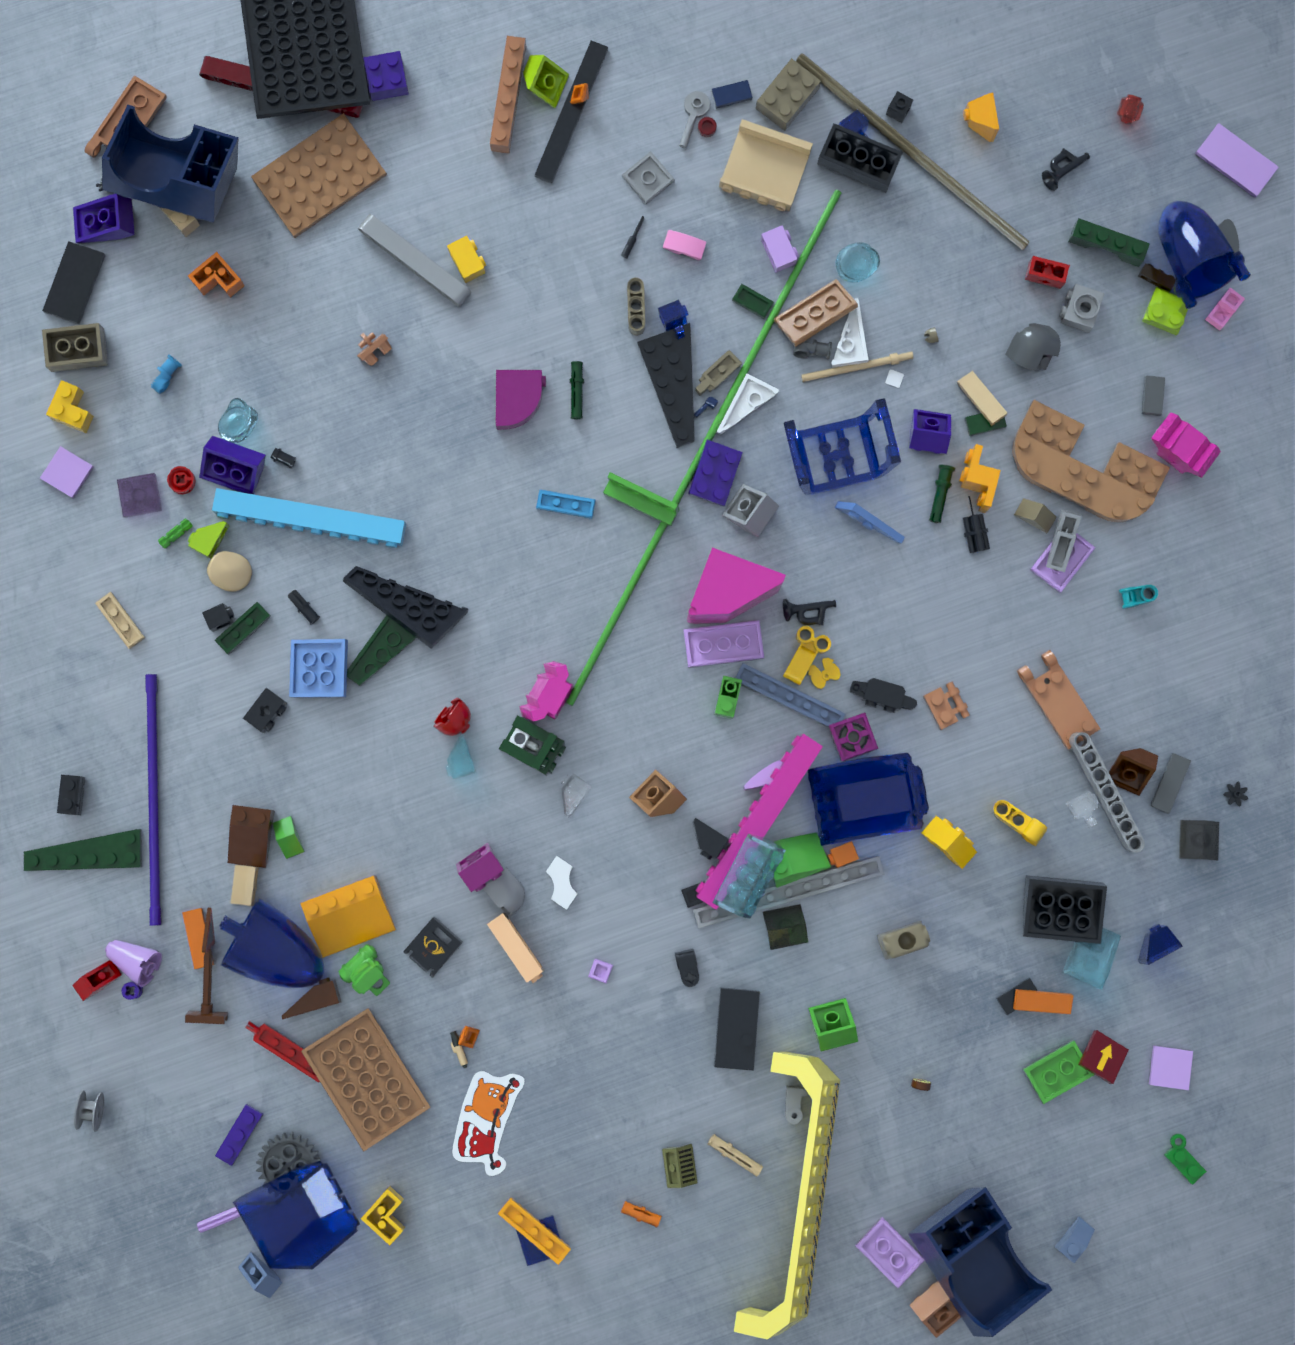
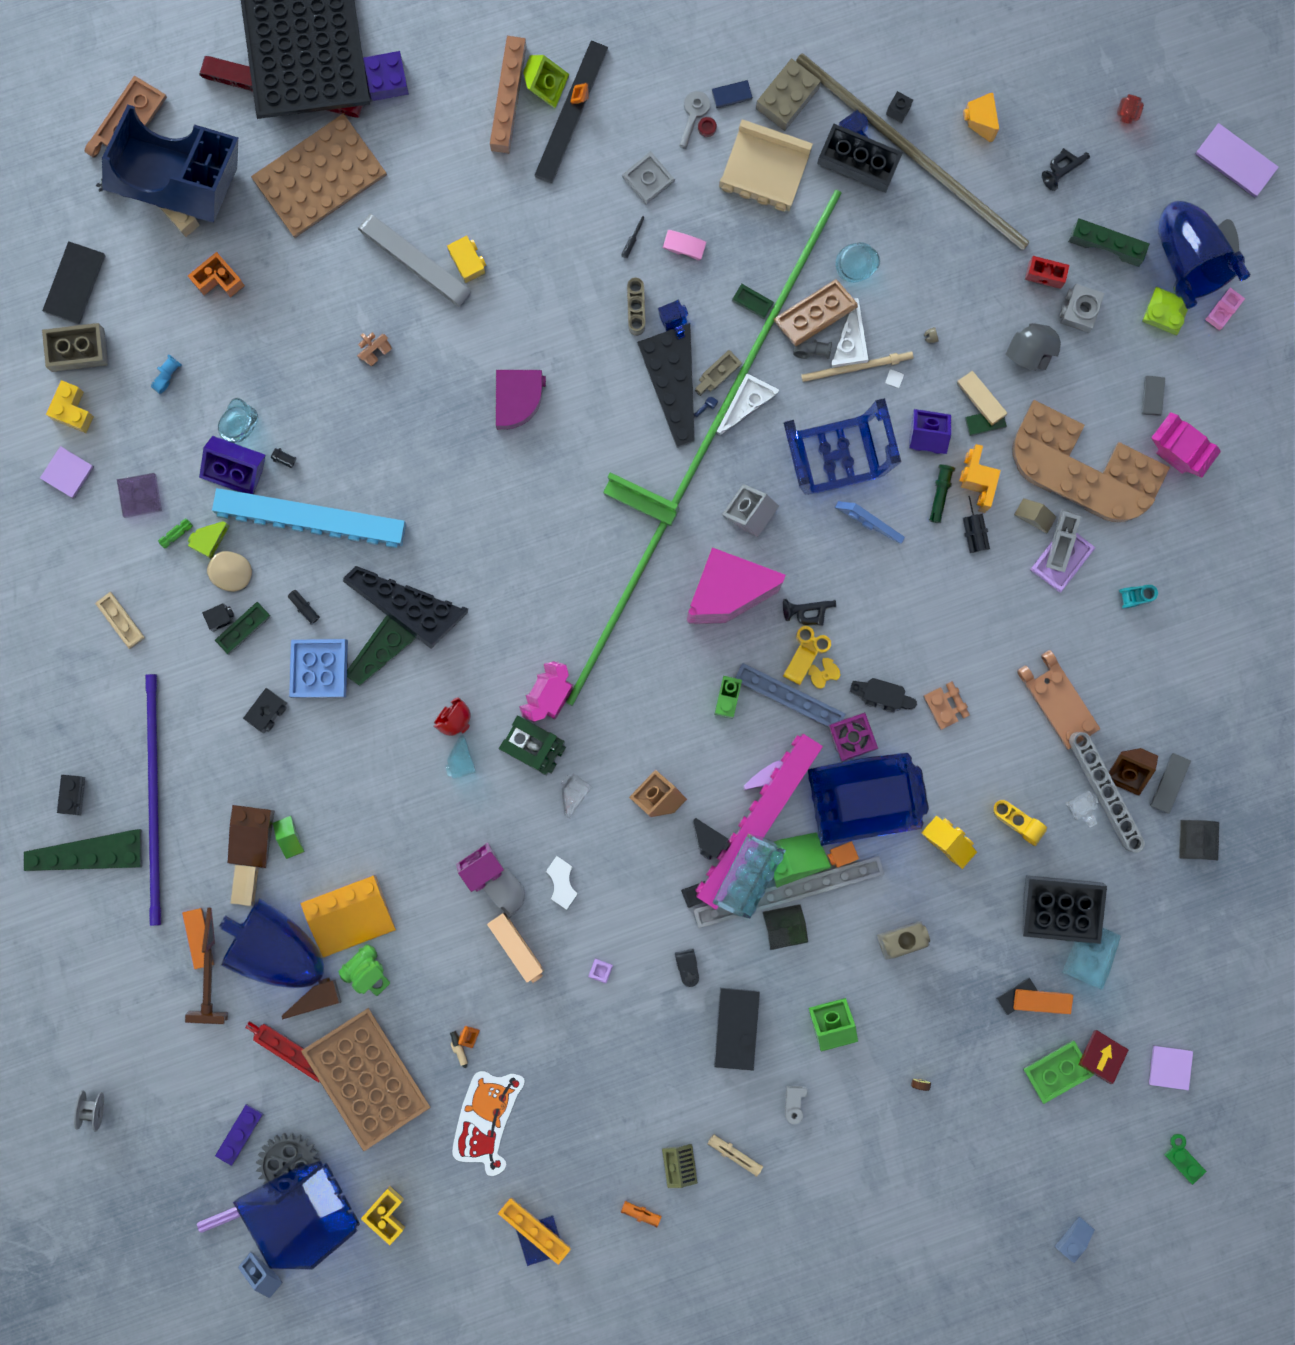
(96, 980): red slope -> none
(104, 219): dark purple slope -> none
(126, 989): dark purple bush -> none
(134, 960): lavender cone -> none
(181, 480): red wheel -> none
(430, 950): black container -> none
(565, 504): dark azure tile -> none
(576, 389): dark green pin -> none
(715, 473): dark purple plate -> none
(723, 643): lavender tile -> none
(779, 248): lavender brick -> none
(824, 1090): light yellow arch -> none
(890, 1252): lavender tile -> none
(935, 1309): nougat slope -> none
(976, 1264): dark blue piece -> none
(1157, 277): dark brown piece -> none
(1158, 944): clear blue slope -> none
(1232, 794): black plant -> none

